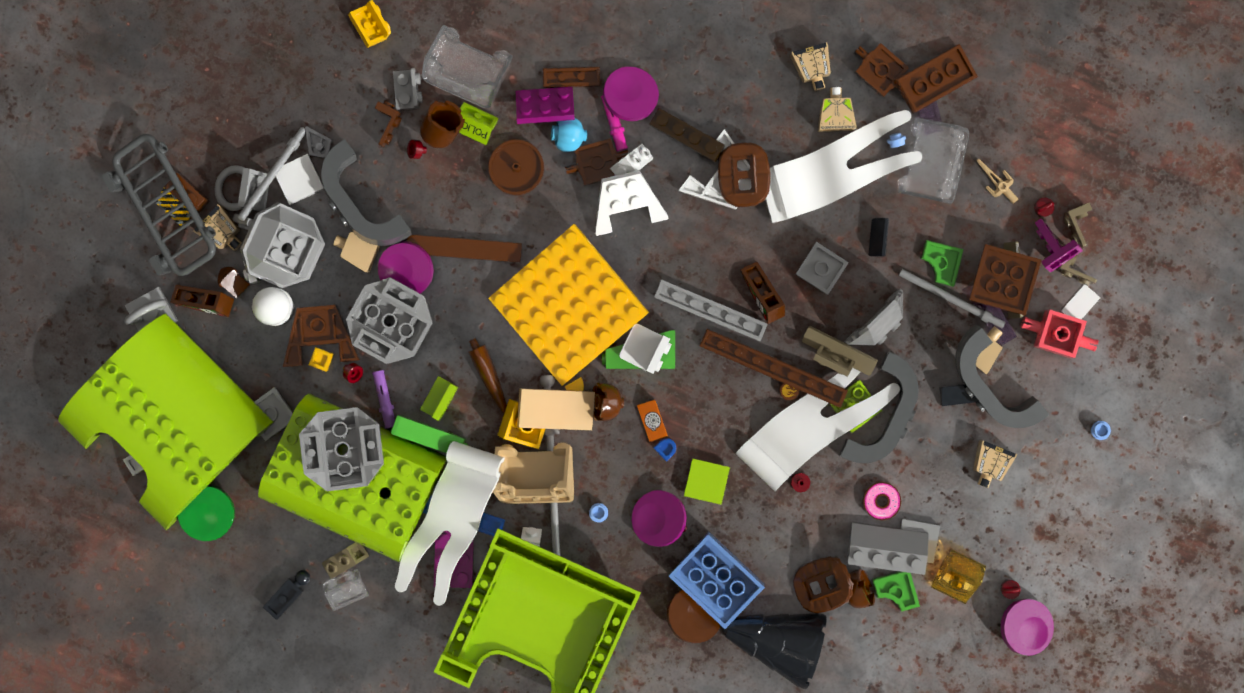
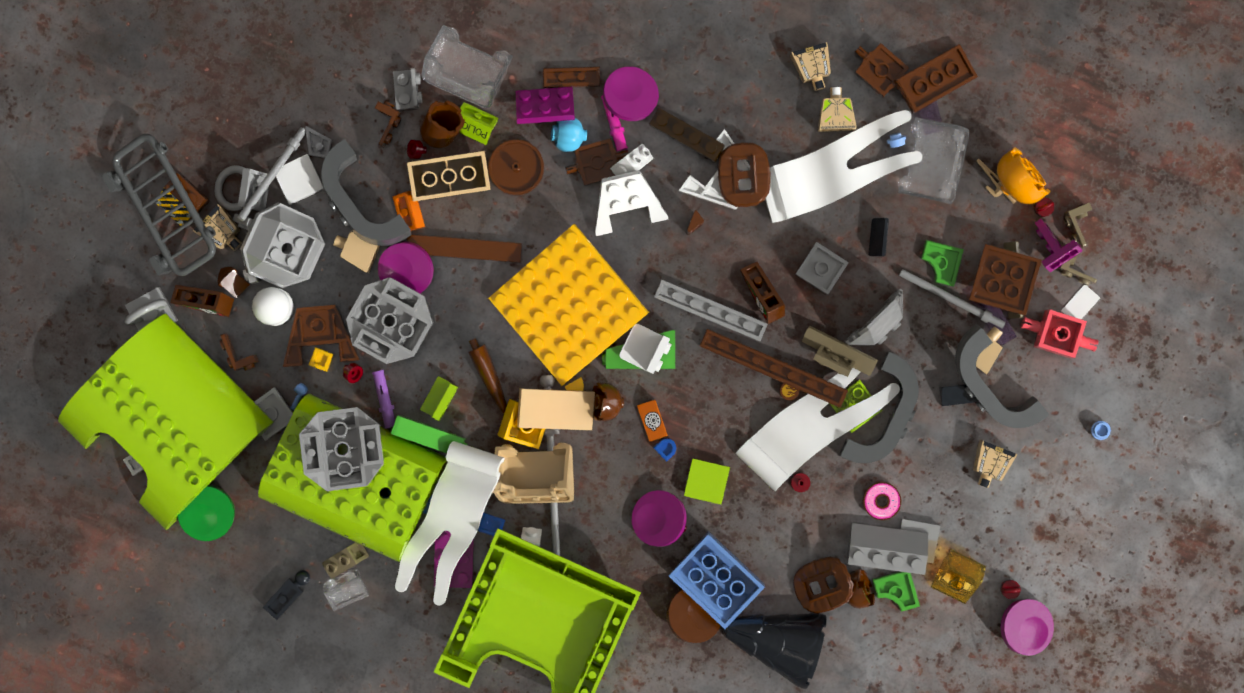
(245, 363): none -> reddish brown bracket
(301, 390): none -> medium blue hand
(370, 24): yellow bracket -> none
(409, 210): none -> orange slope
(448, 176): none -> tan brick
(598, 512): light blue plate -> none
(695, 222): none -> reddish brown slope
(1020, 178): none -> light orange cylinder

